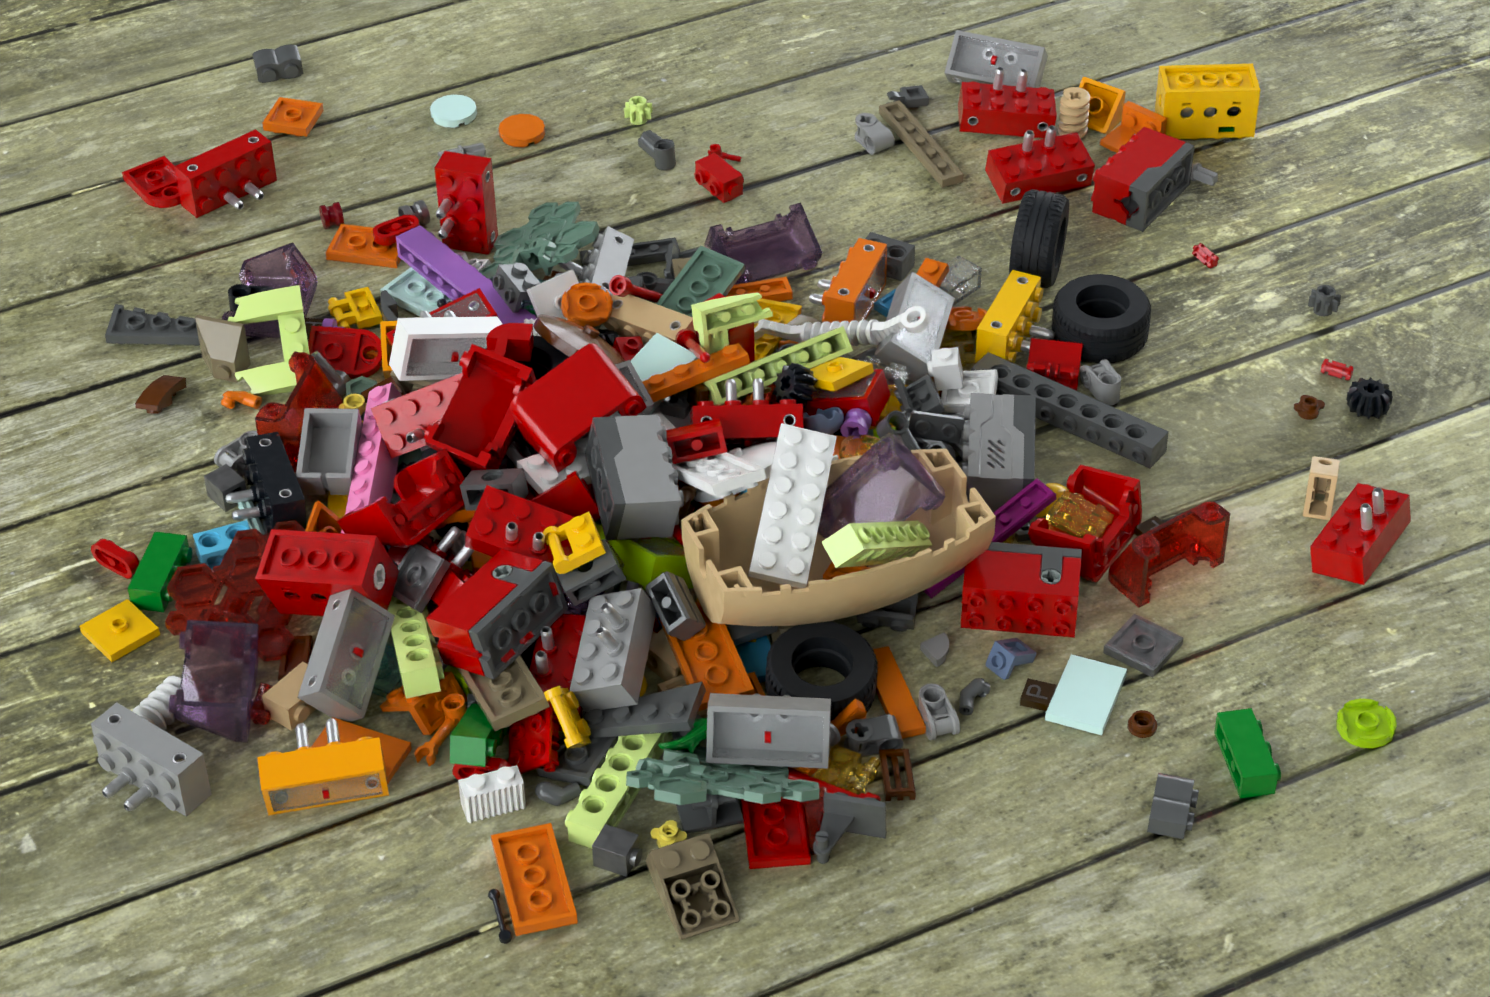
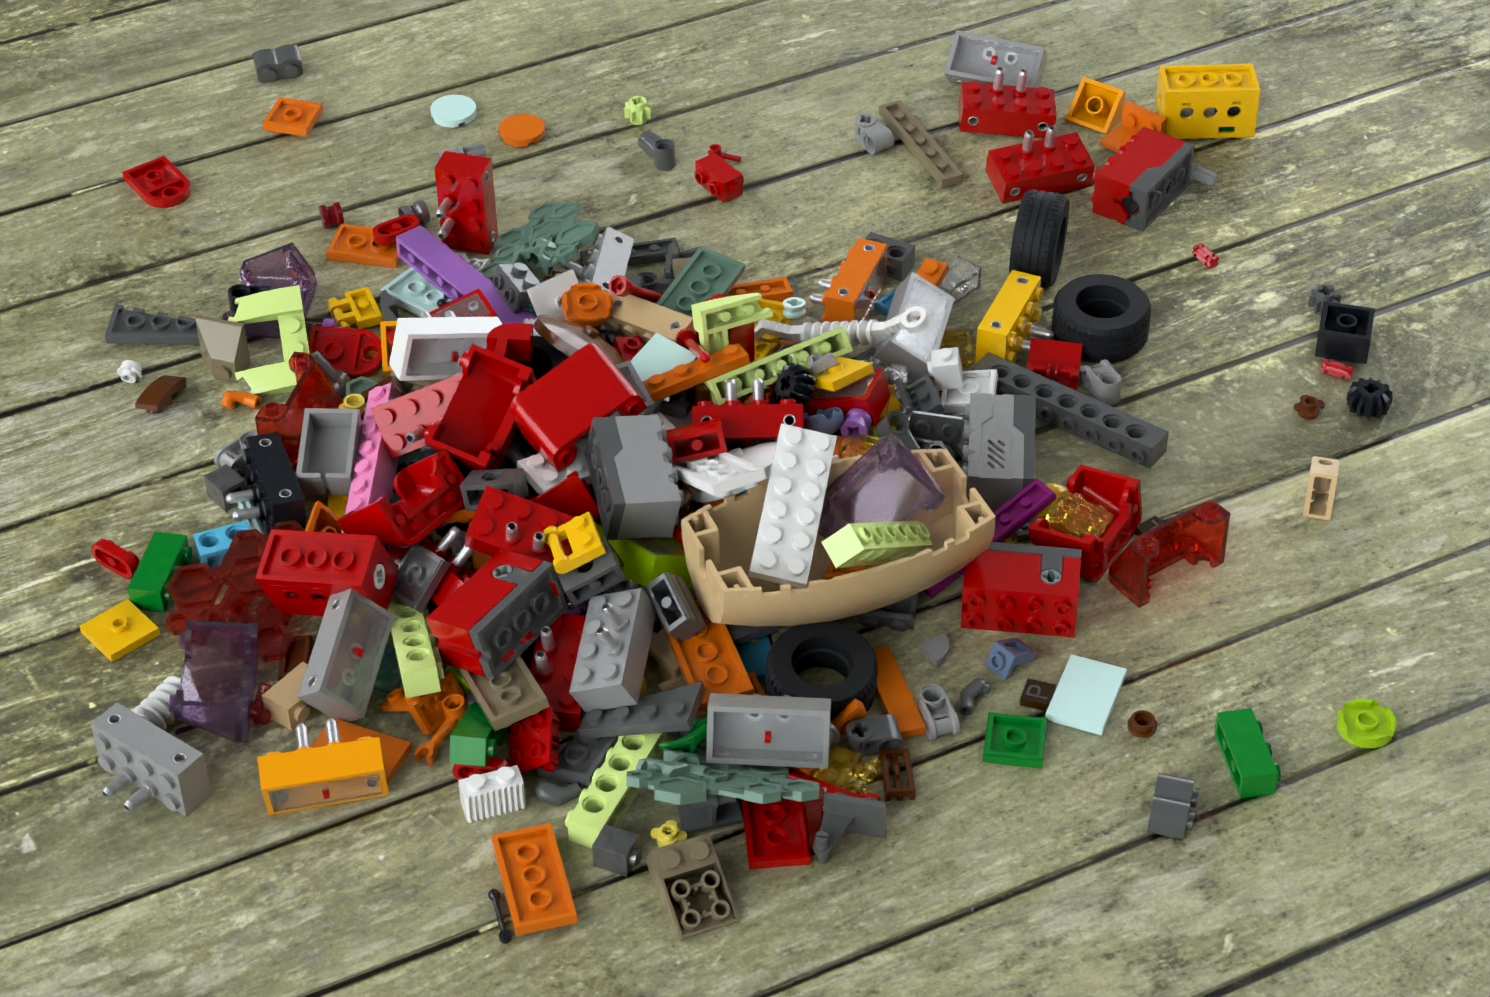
(130, 371): none -> white plate
(226, 174): red piece -> none
(565, 707): yellow plate -> none
(769, 247): clear purple windscreen -> none
(794, 308): none -> light aqua bush
(820, 363): none -> light grey tile
(910, 96): dark grey plate -> none
(964, 318): orange tile -> none
(1015, 740): none -> green tile
(1074, 111): tan piece -> none
(1143, 645): flat silver tile -> none
(1345, 332): none -> black brick
(1360, 533): red piece -> none

